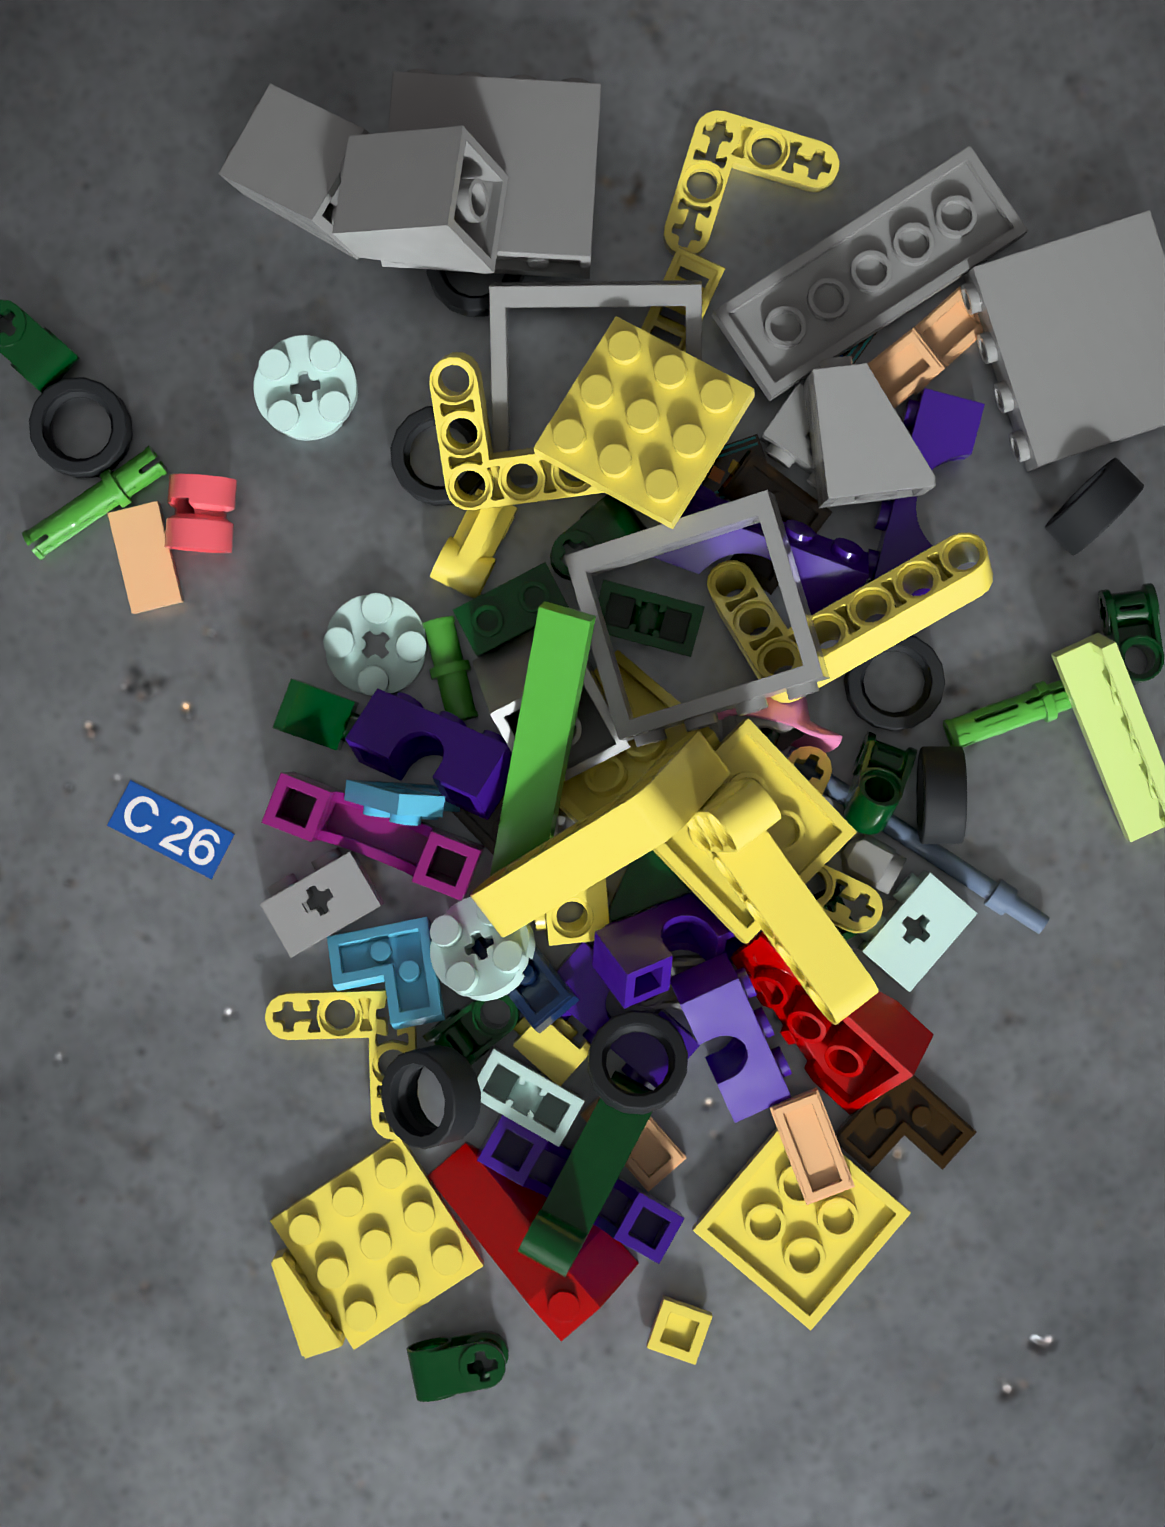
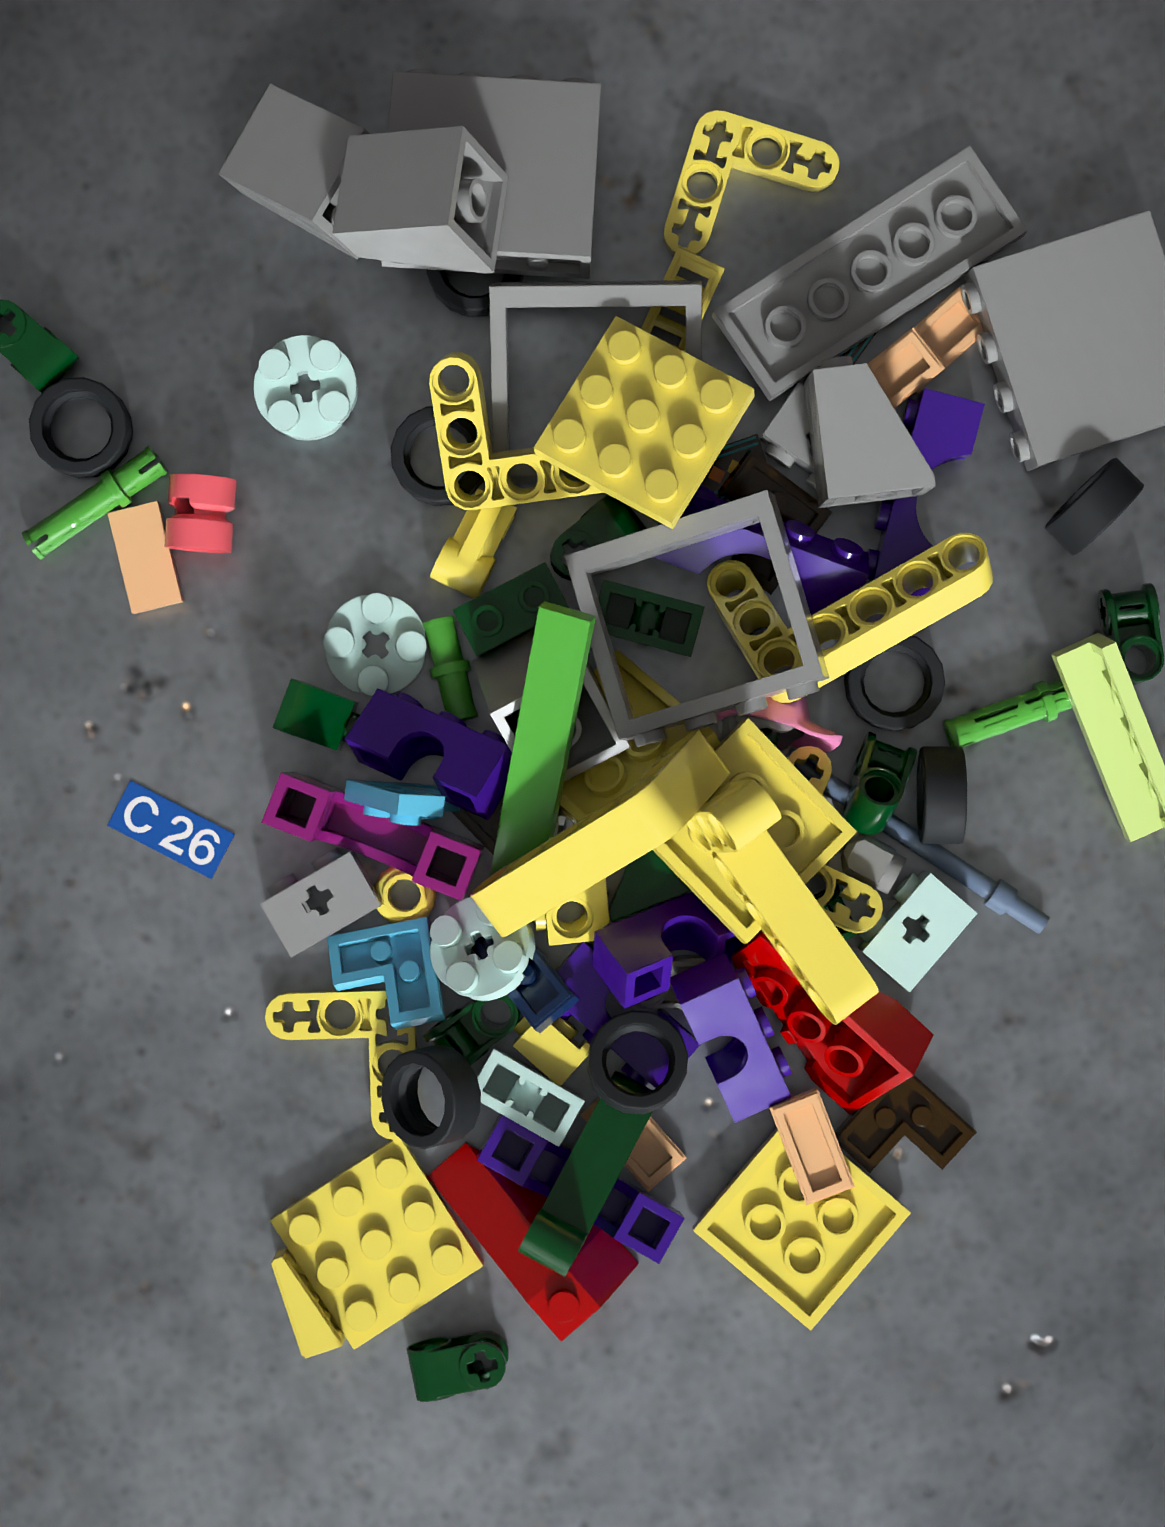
(389, 911): none -> light yellow piece
(679, 1330): light yellow plate -> none

